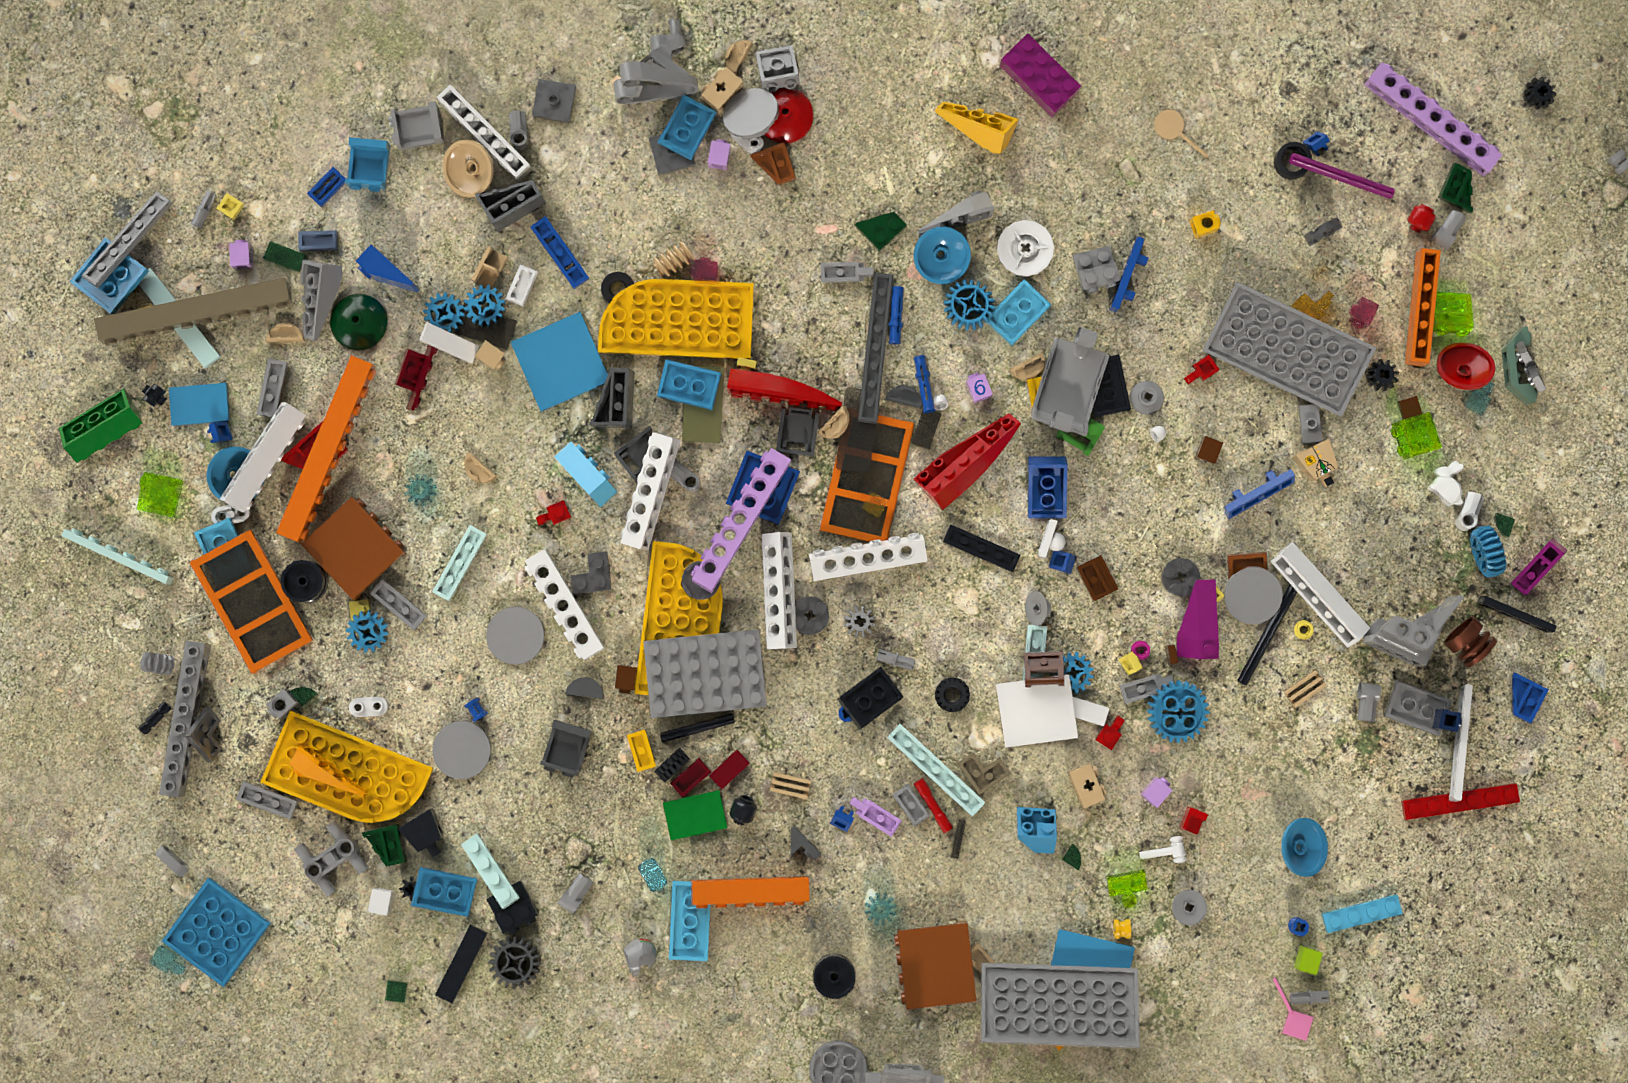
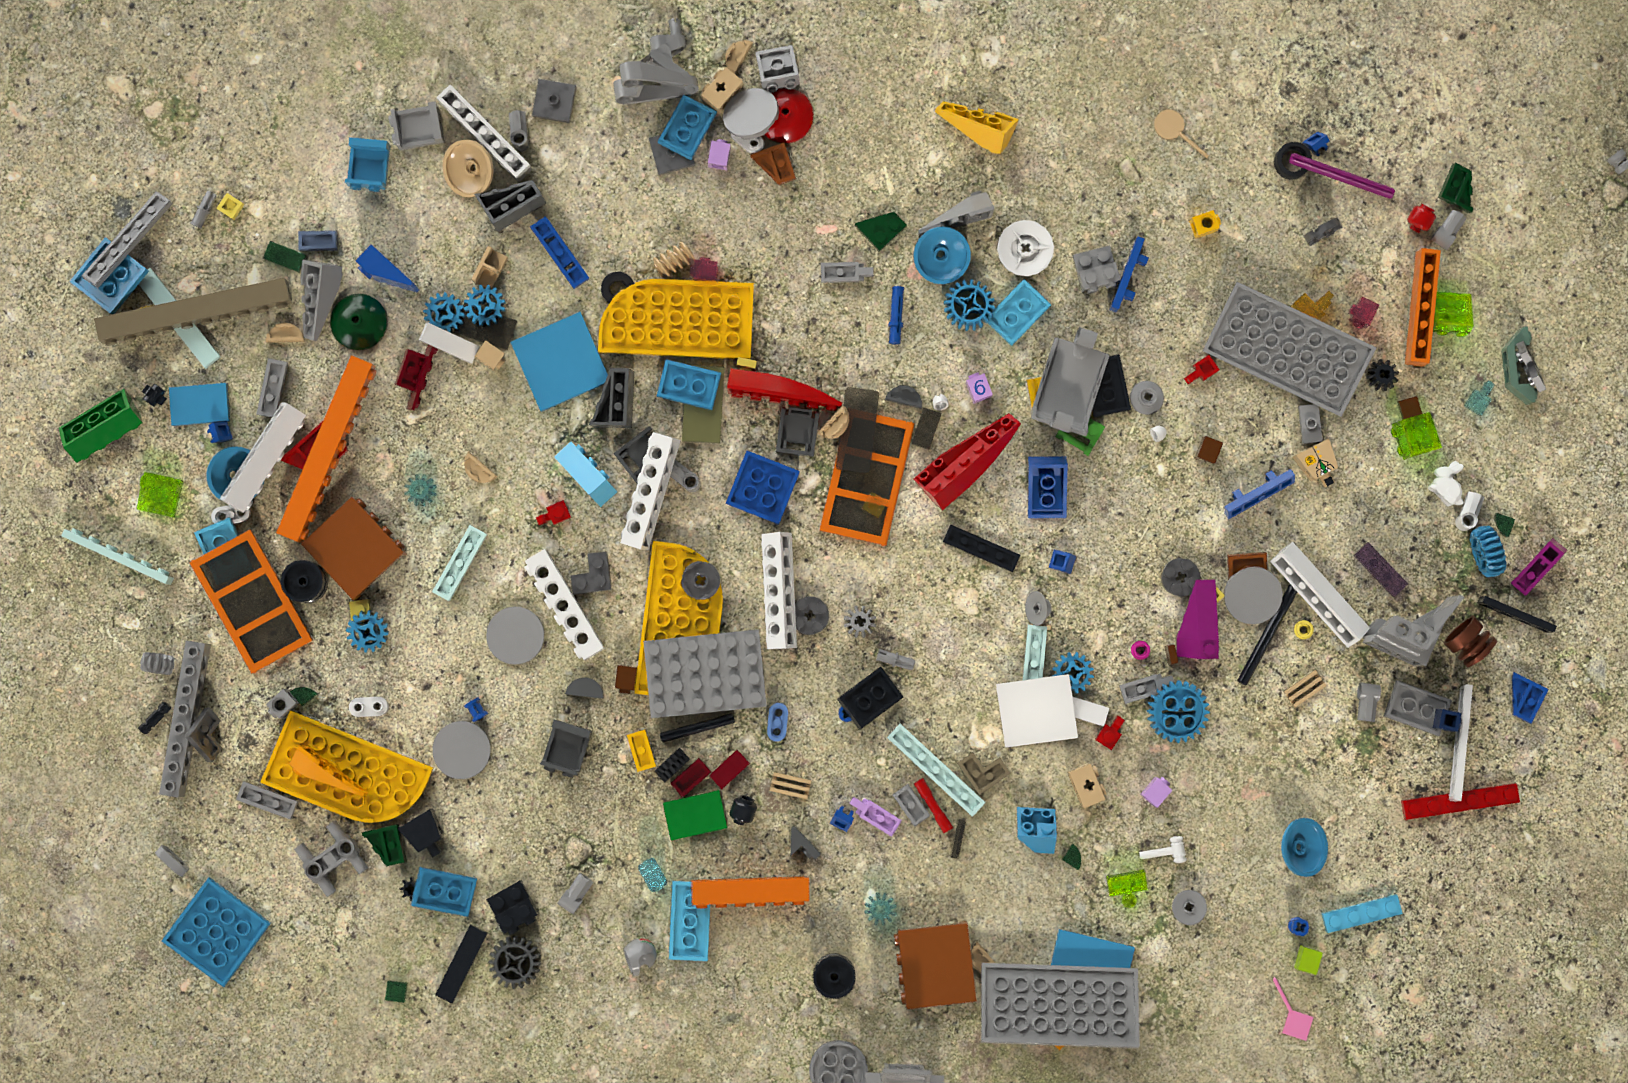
(165, 960): clear light blue plate -> none
(241, 255): lavender brick -> none
(332, 192): blue tile -> none
(381, 901): white panel -> none
(398, 604): light grey plate -> none
(490, 871): light aqua plate -> none
(521, 285): white plate -> none
(769, 459): lavender brick -> none
(777, 722): none -> medium blue plate
(875, 348): dark grey tile -> none
(877, 562): white brick -> none
(920, 362): blue pin -> none
(960, 703): black tyre -> none
(1030, 368): tan tile -> none
(1040, 75): magenta brick -> none
(1044, 663): plate -> none
(1051, 540): white tile -> none
(1097, 578): reddish brown plate -> none
(1122, 928): yellow wheel -> none
(1130, 663): light yellow plate -> none
(1193, 820): red panel -> none
(1309, 997): light grey axle -> none
(1380, 569): none -> clear purple tile
(1422, 119): lavender brick -> none
(1465, 366): red dish -> none
(1544, 88): black gear -> none

